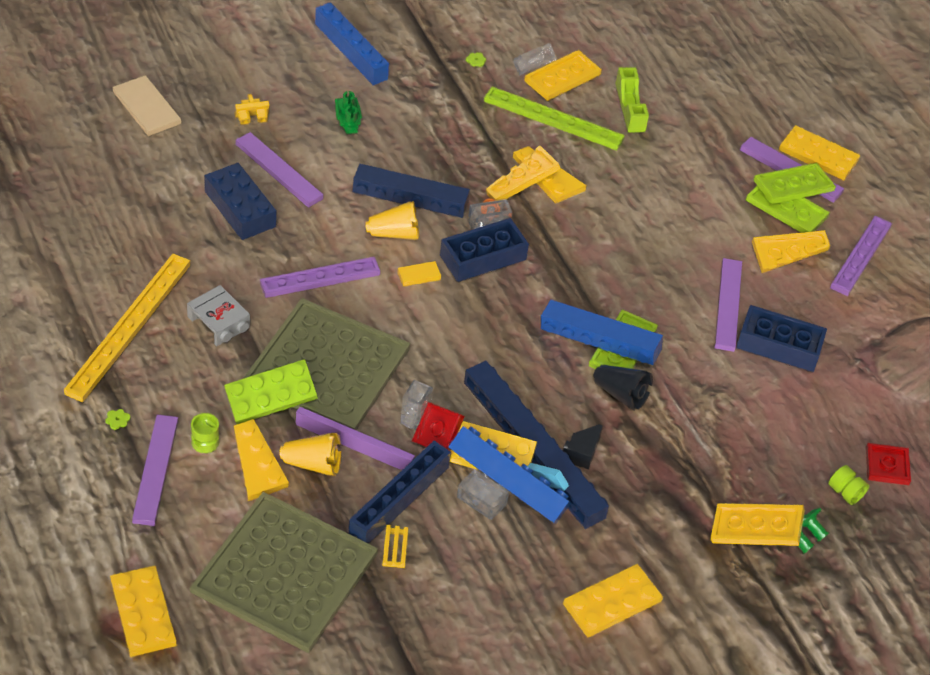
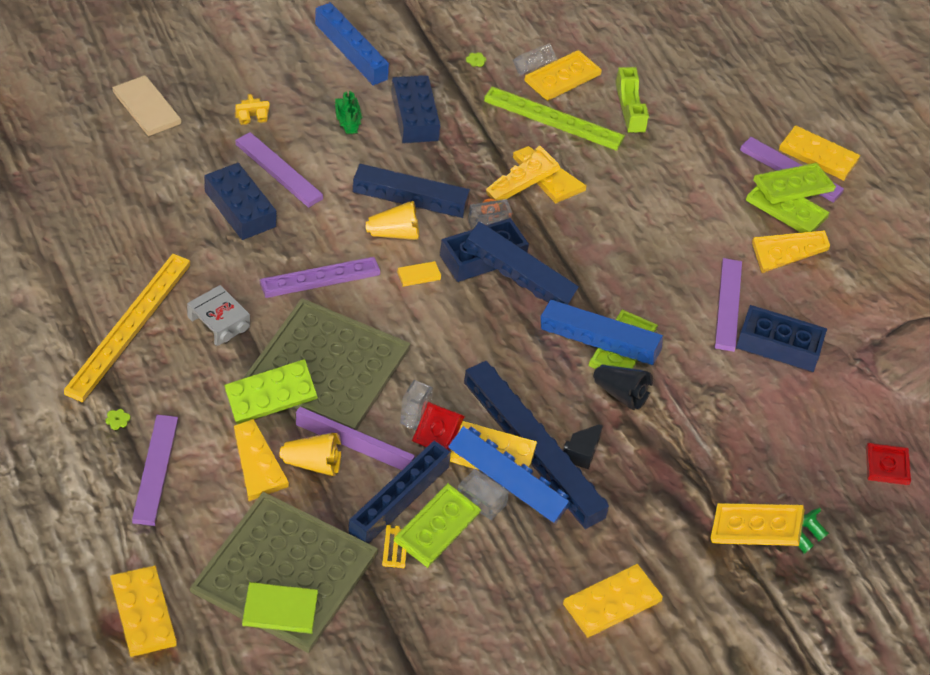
(205, 433): lime wheel -> none
(280, 607): none -> lime tile
(415, 109): none -> dark blue brick
(437, 525): none -> lime tile
(519, 265): none -> dark blue brick
(552, 475): medium azure tile -> none
(852, 487): lime wheel -> none
(861, 256): medium lavender tile -> none

